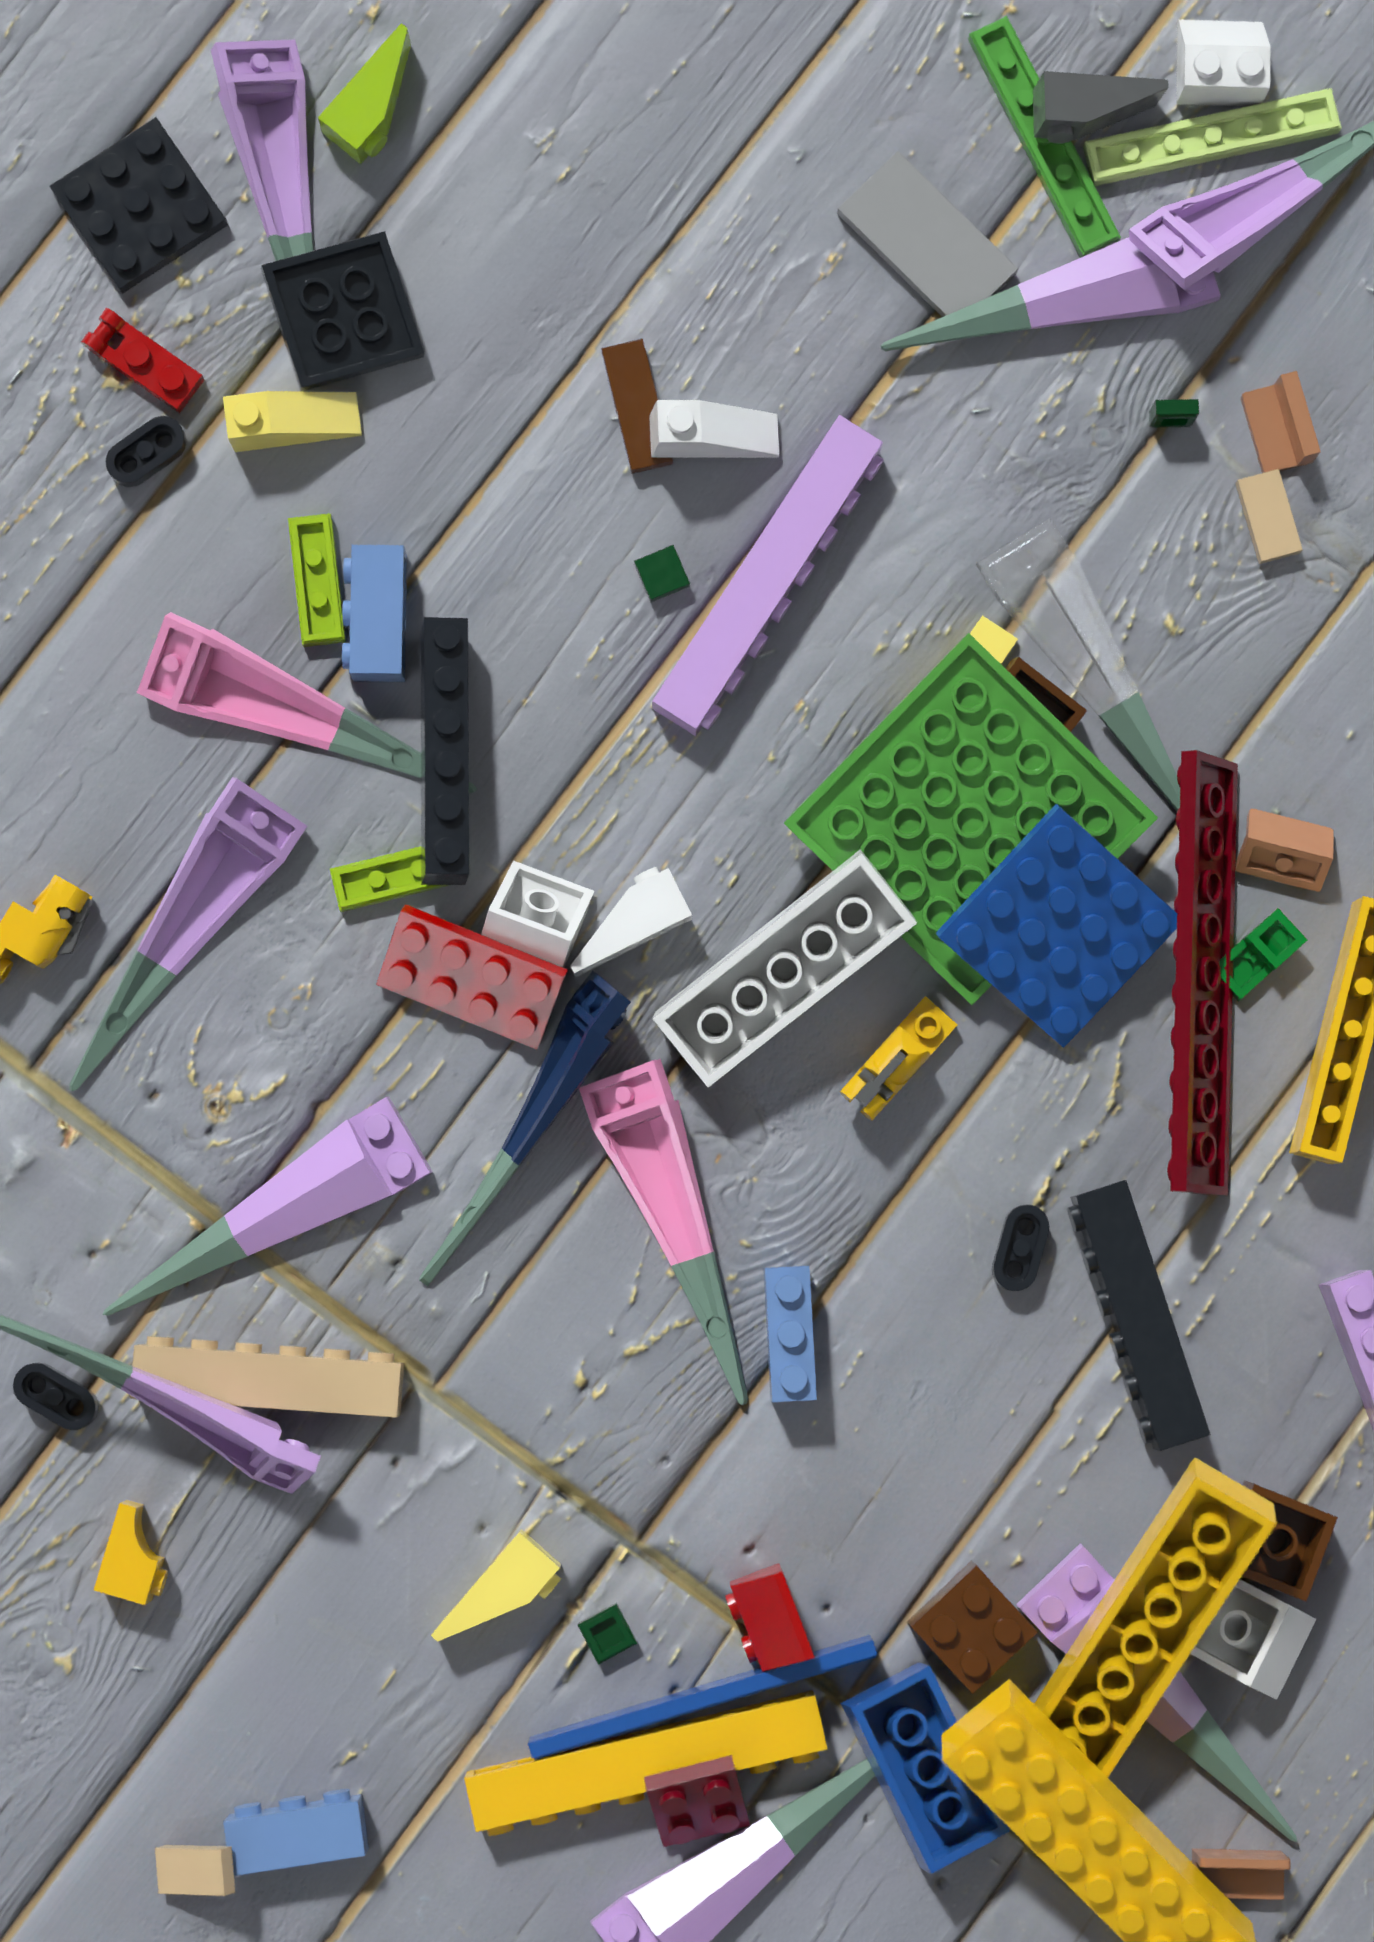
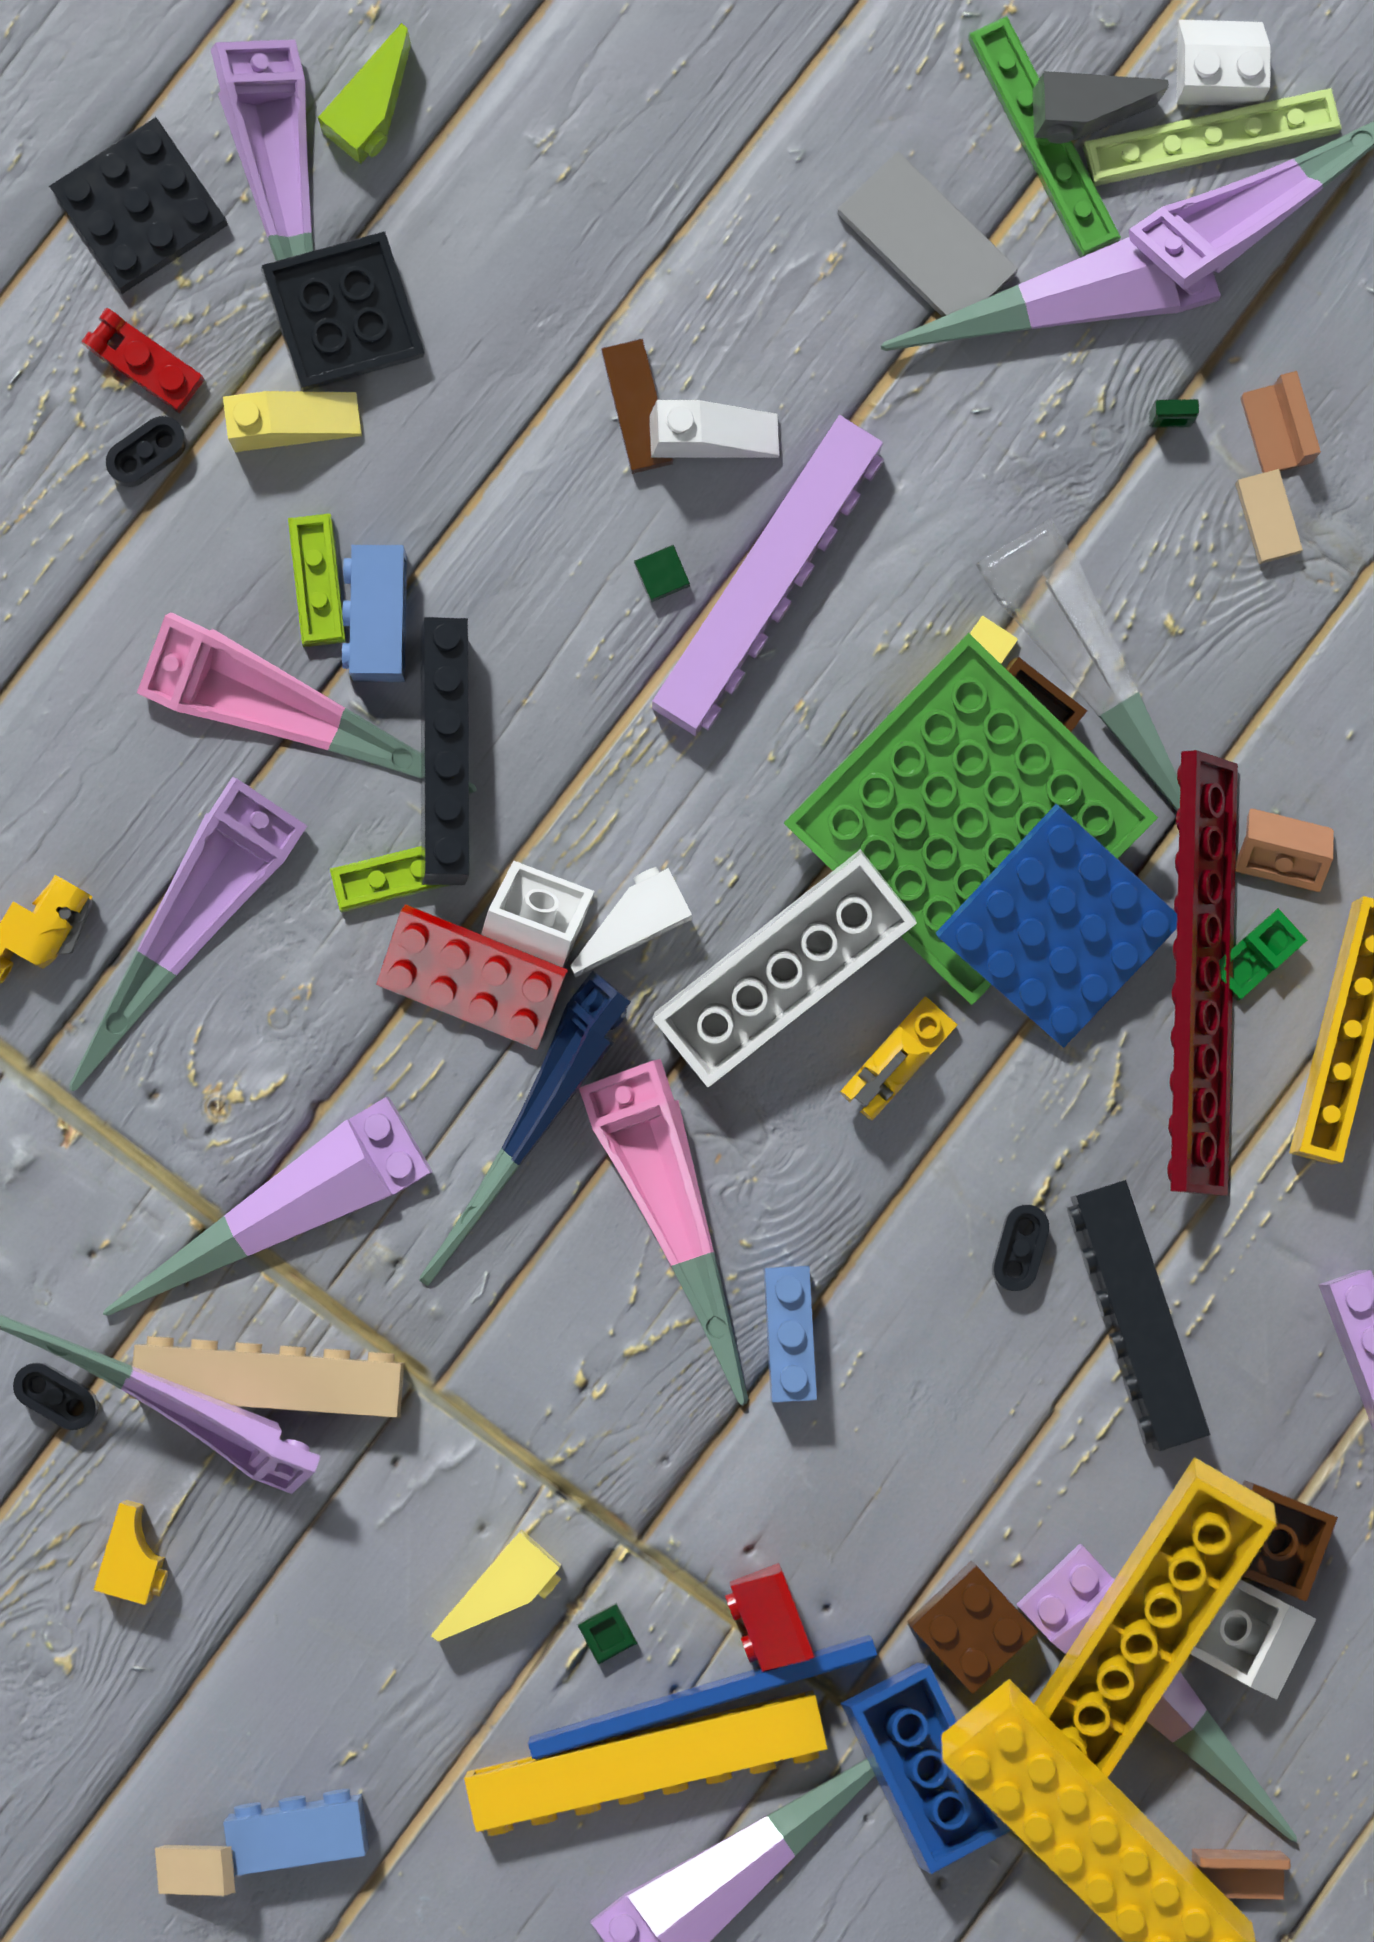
(697, 1801): dark red plate -> none

